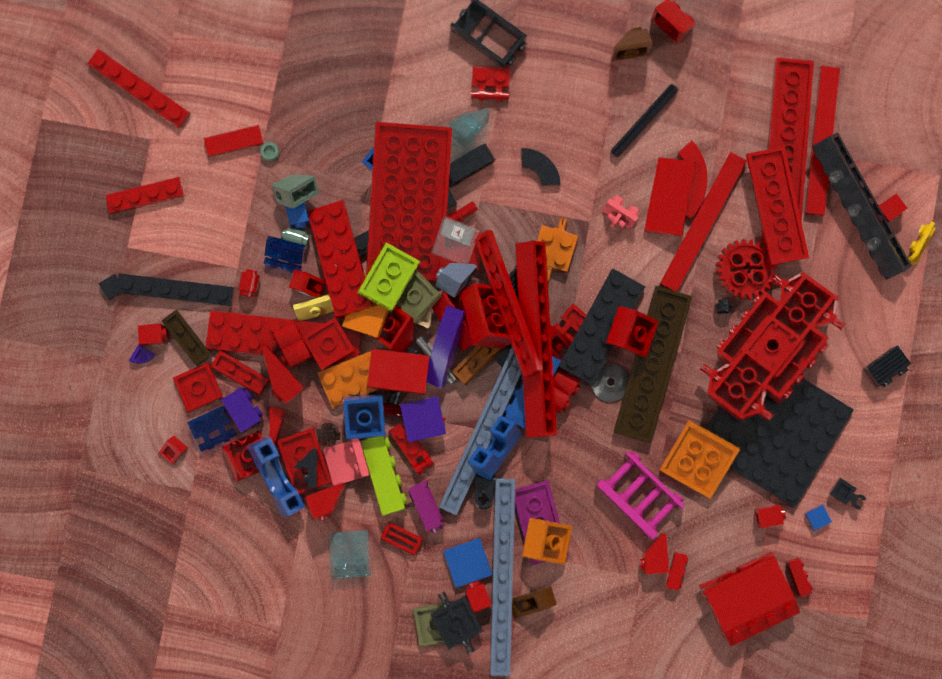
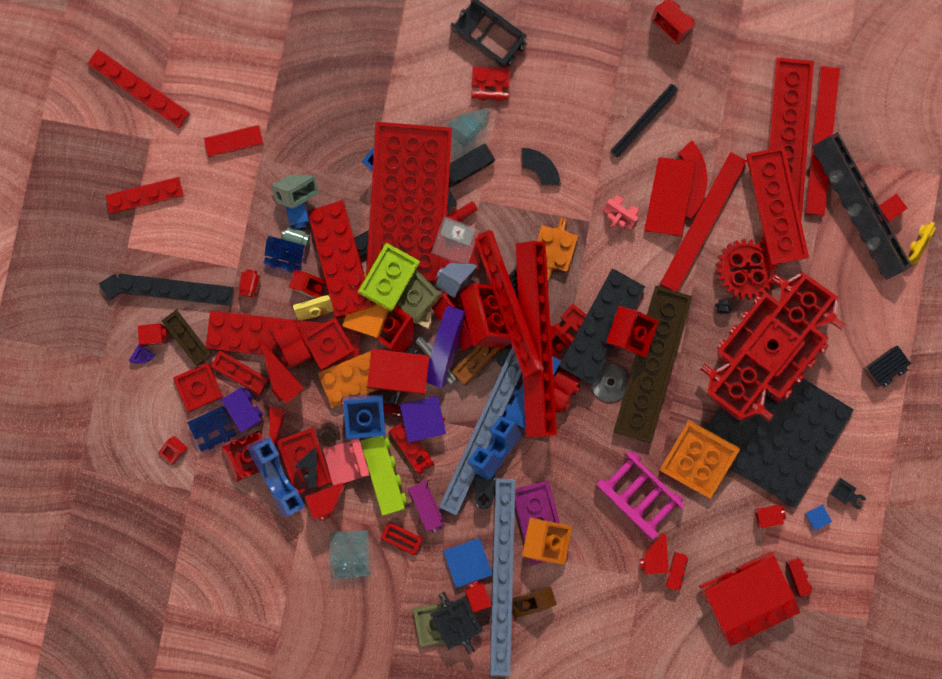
(269, 151): sand green tile -> none
(633, 44): reddish brown slope -> none

